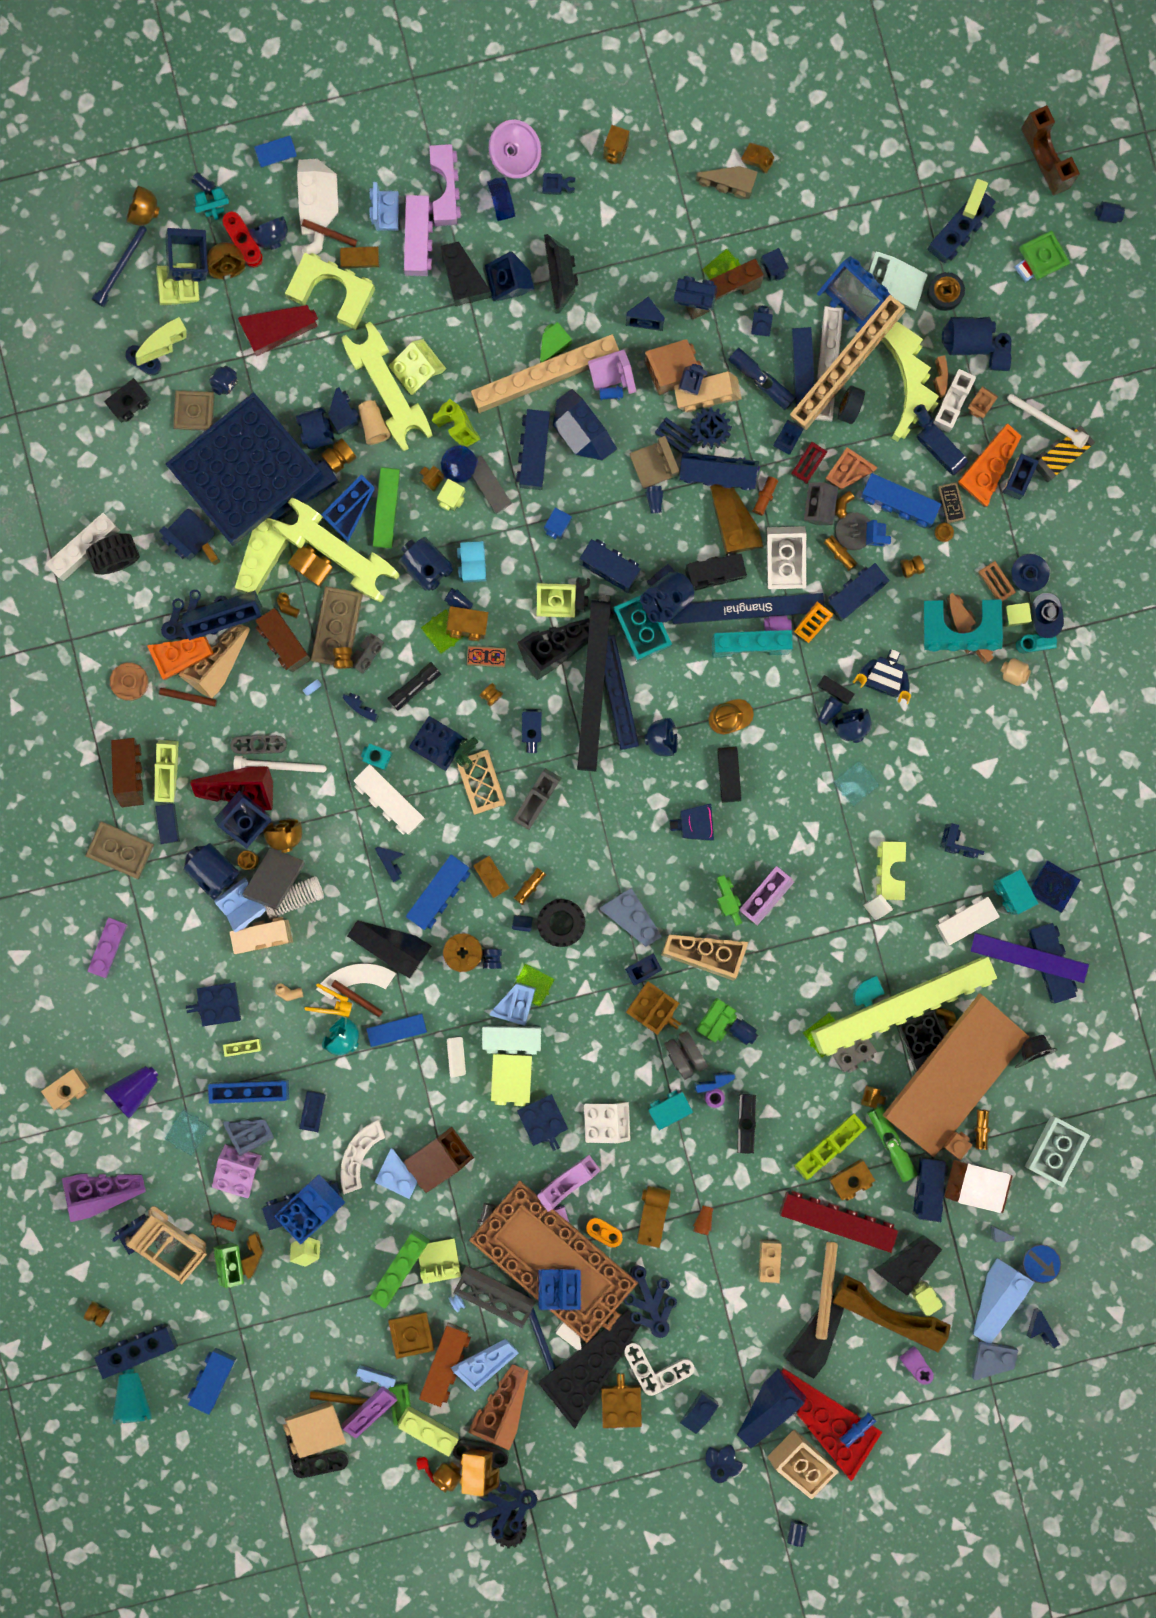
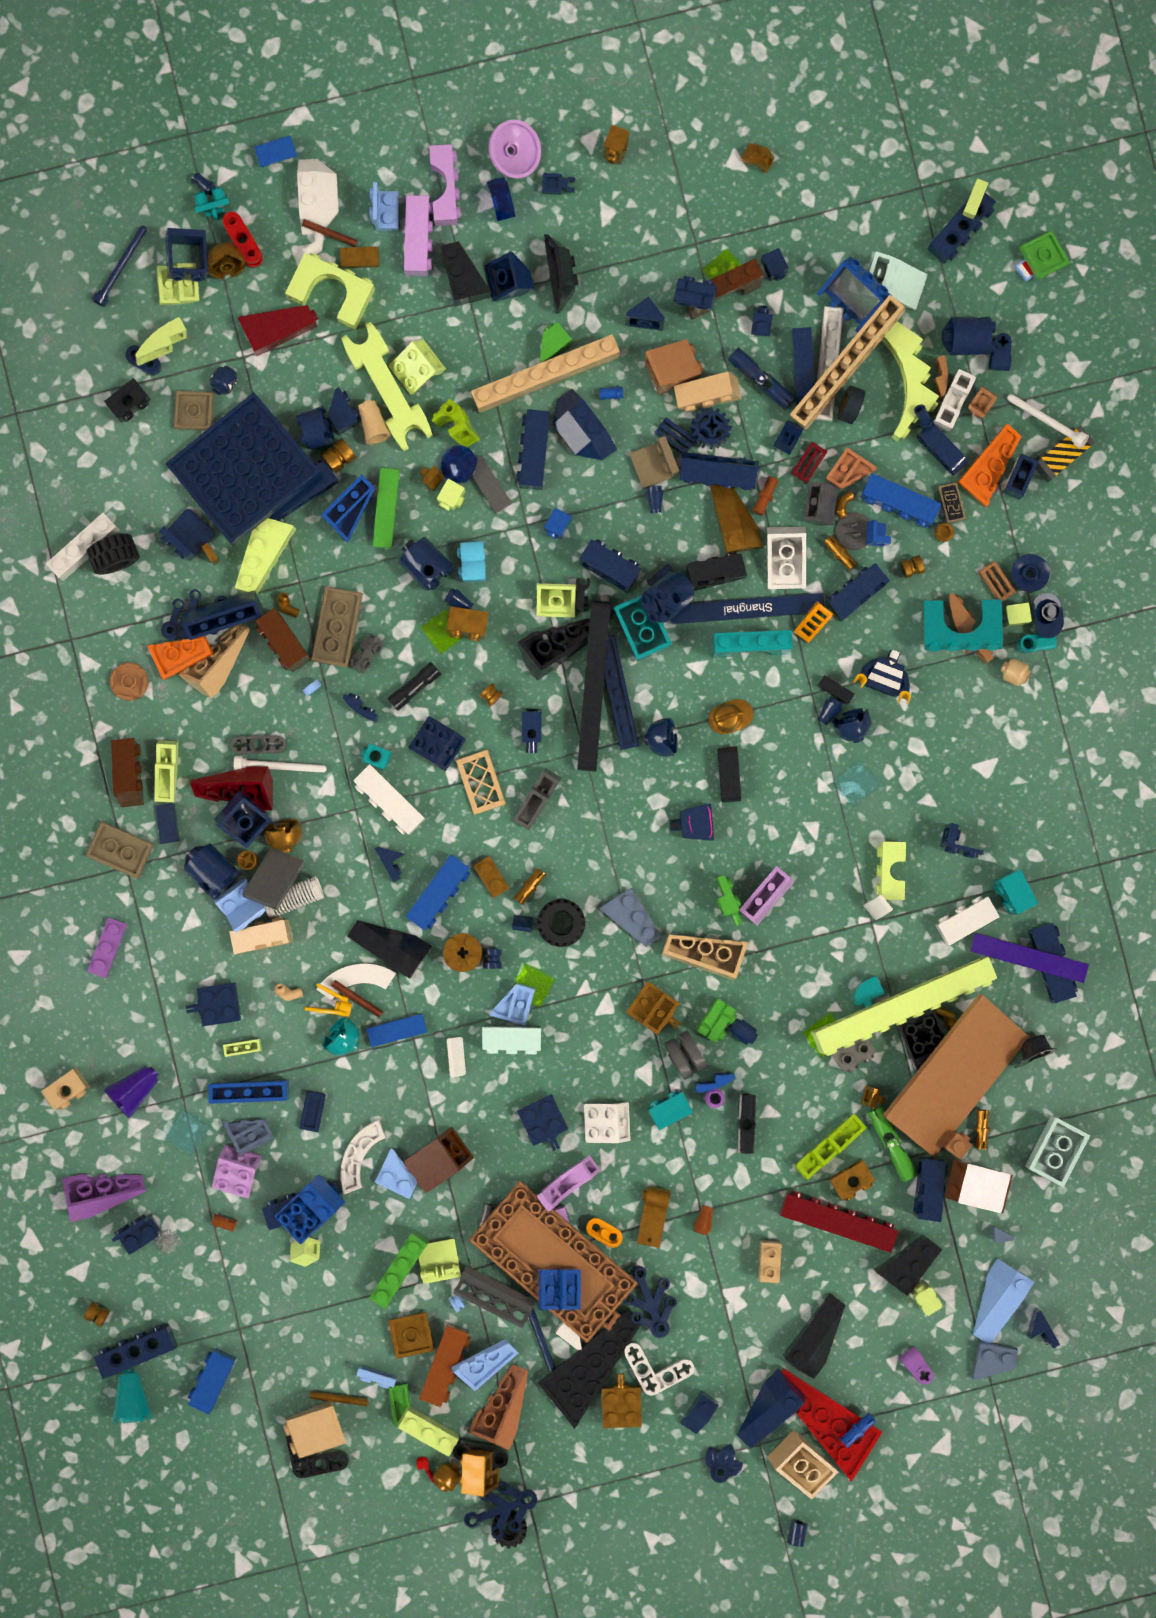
(143, 207): pearl gold cylinder -> none
(149, 1232): tan piece -> none
(188, 697): copper bar -> none
(228, 1265): bright green brick -> none
(250, 1263): pearl gold slope -> none
(270, 233): dark blue cylinder -> none
(309, 531): yellowish green piece -> none
(310, 565): pearl gold brick -> none
(342, 657): pearl gold wheel -> none
(369, 1412): medium lavender plate -> none
(465, 747): clear green bracket -> none
(486, 656): tile -> none
(511, 1079): yellowish green brick -> none
(611, 371): lavender bracket -> none
(643, 969): dark blue slope -> none
(692, 379): dark blue bracket -> none
(732, 180): dark tan slope -> none
(777, 623): medium lavender brick -> none
(826, 1290): tan axle -> none
(924, 1330): pearl gold arch -> none
(949, 300): wheel -> none
(1037, 131): reddish brown arch -> none
(1041, 1263): blue piece -> none
(1054, 886): clear blue tile -> none
(1109, 212): dark blue brick -> none

